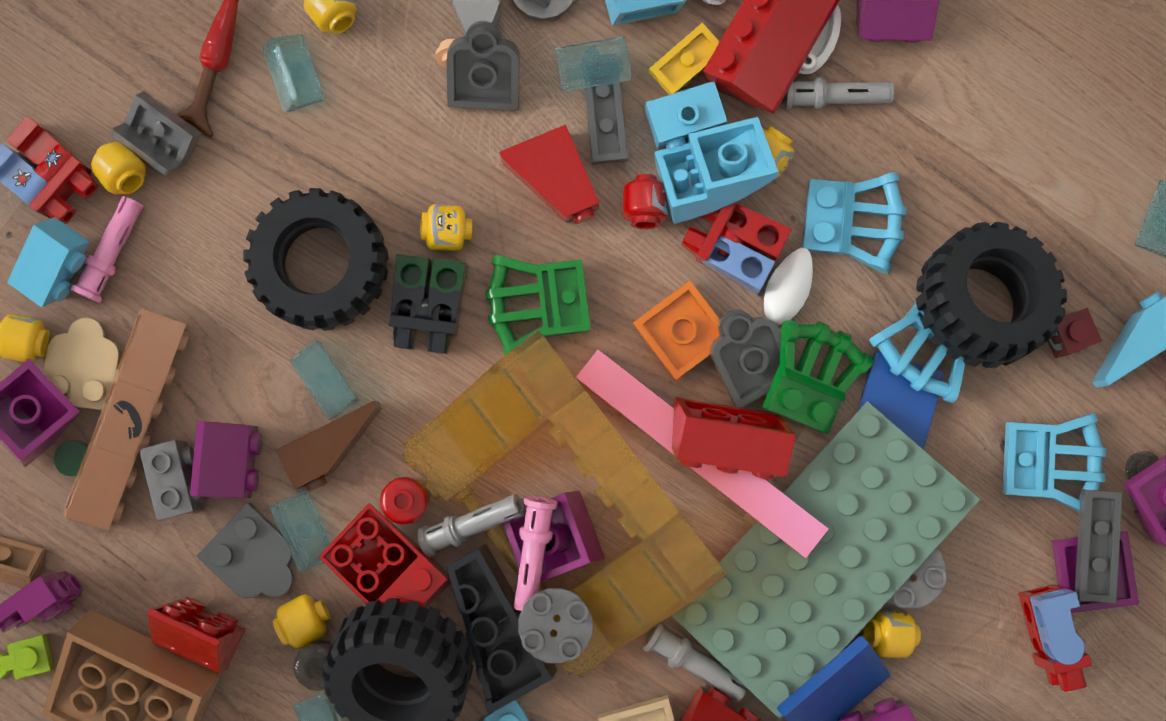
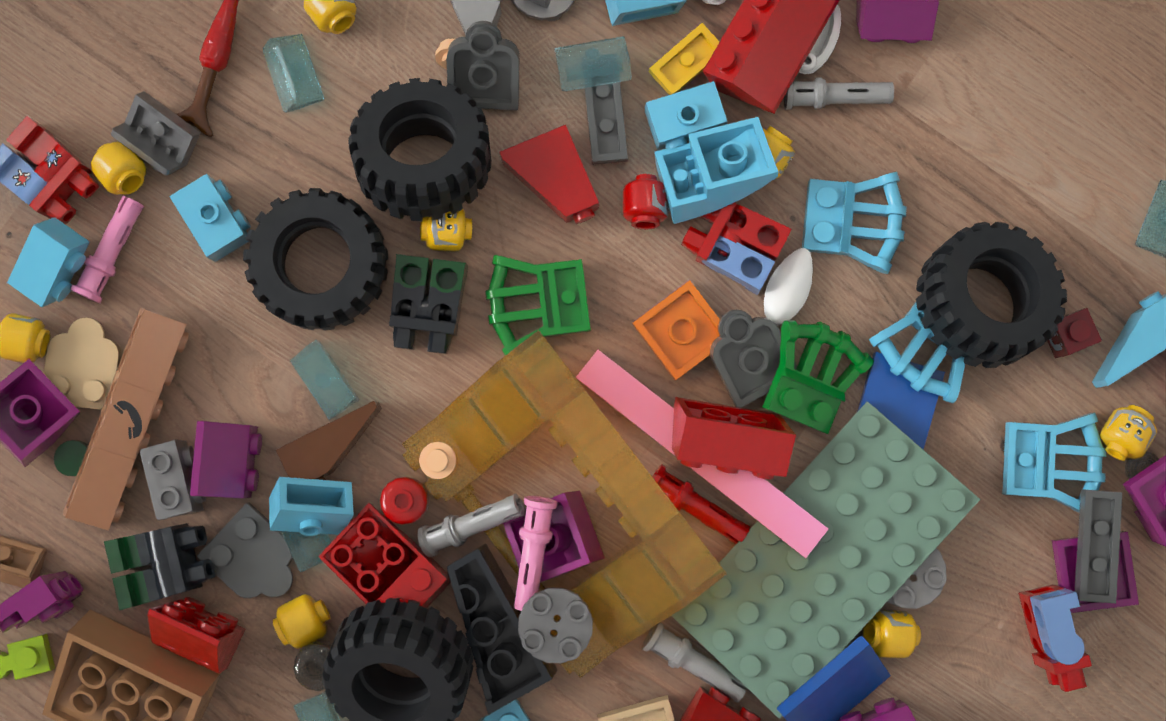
(171, 559): none -> black hips
(211, 217): none -> medium azure brick
(310, 506): none -> medium azure brick
(416, 111): none -> black tyre
(438, 460): none -> light nougat plate
(710, 514): none -> red pin
(1128, 432): none -> yellow head

